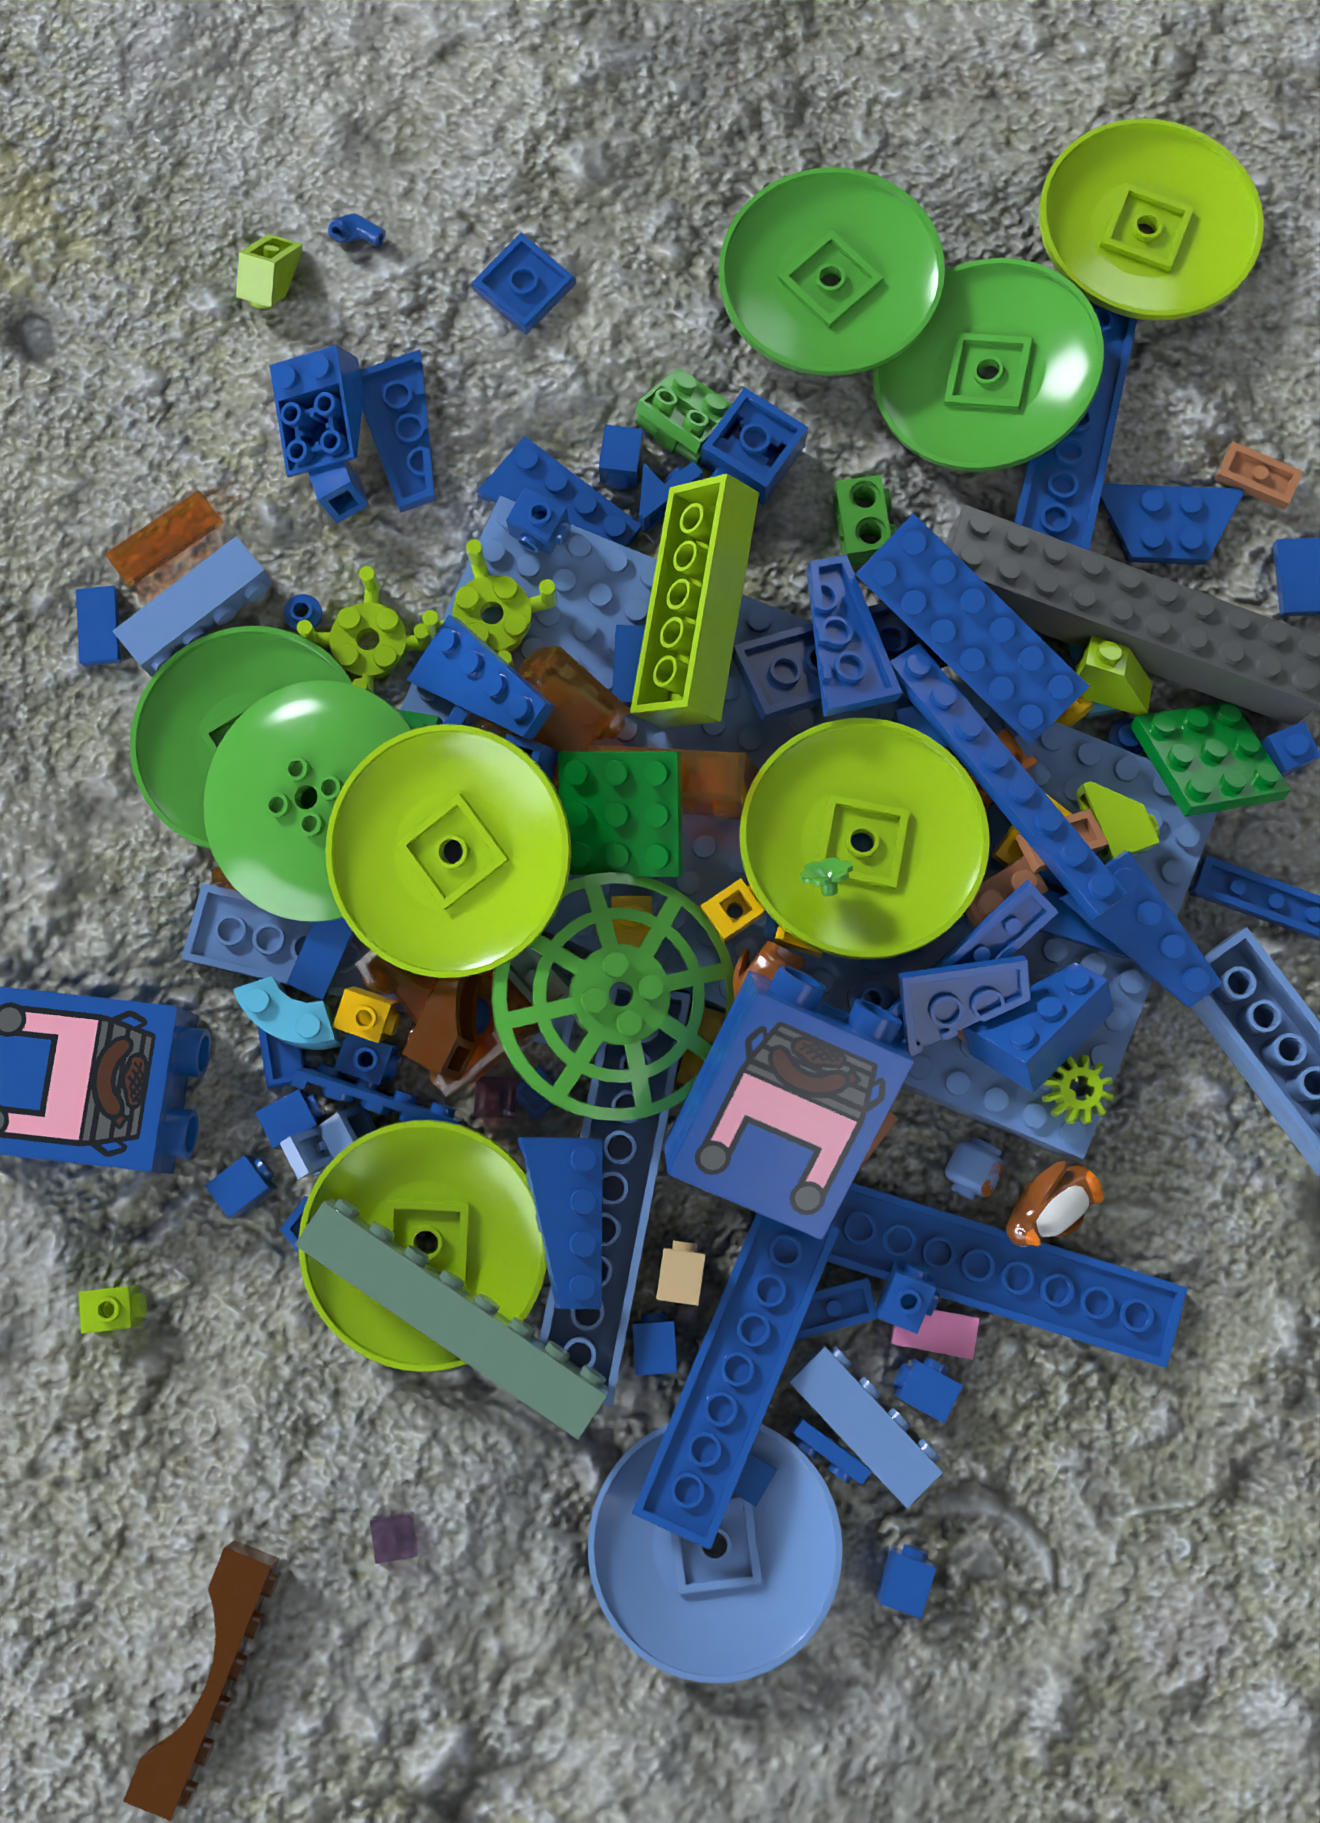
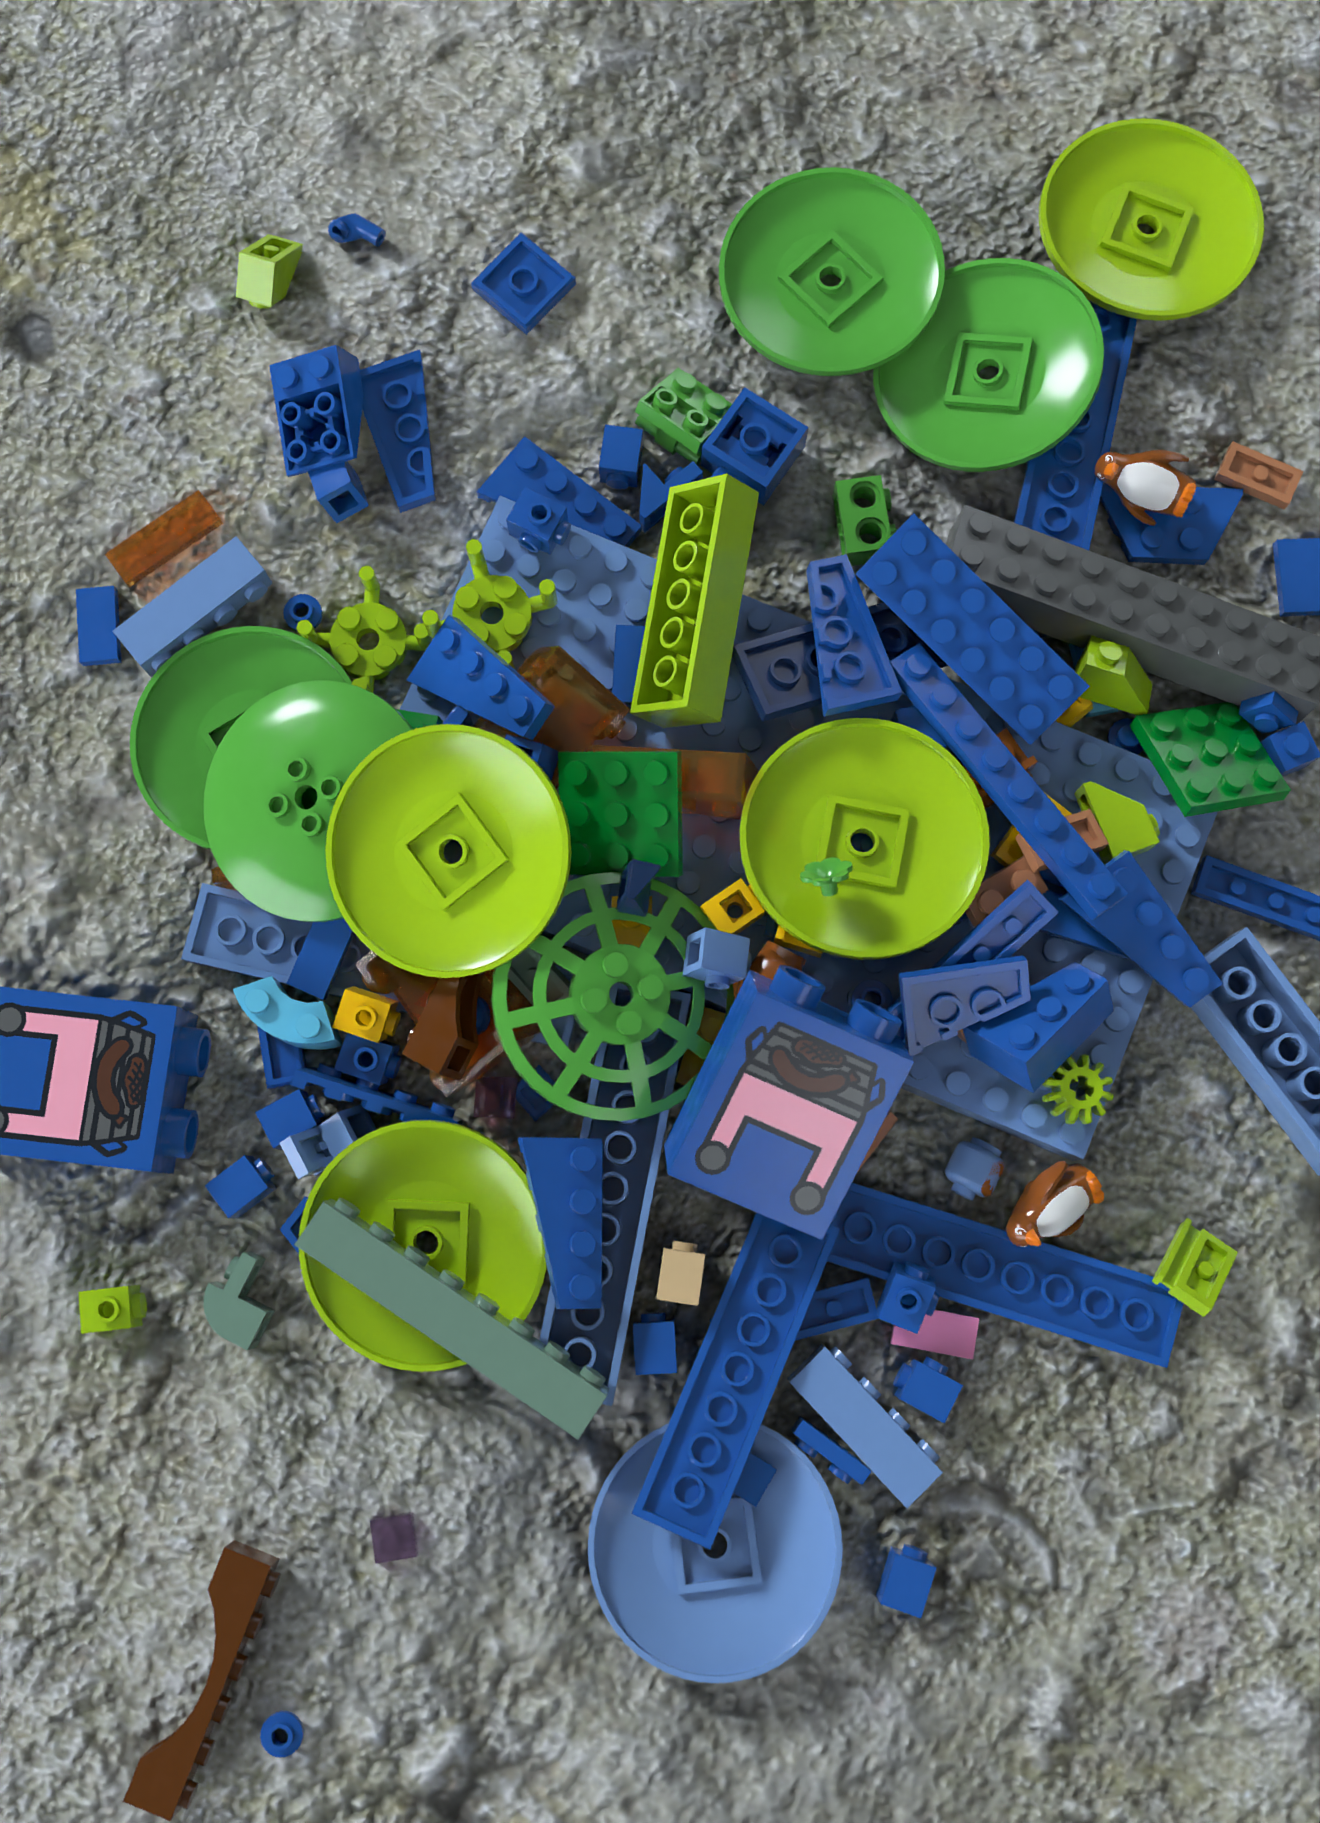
(231, 1310): none -> sand green brick
(288, 1722): none -> blue plate
(635, 887): none -> dark blue slope
(716, 957): none -> medium blue brick
(1147, 482): none -> animal
(1195, 1267): none -> lime plate
(1268, 712): none -> blue plate

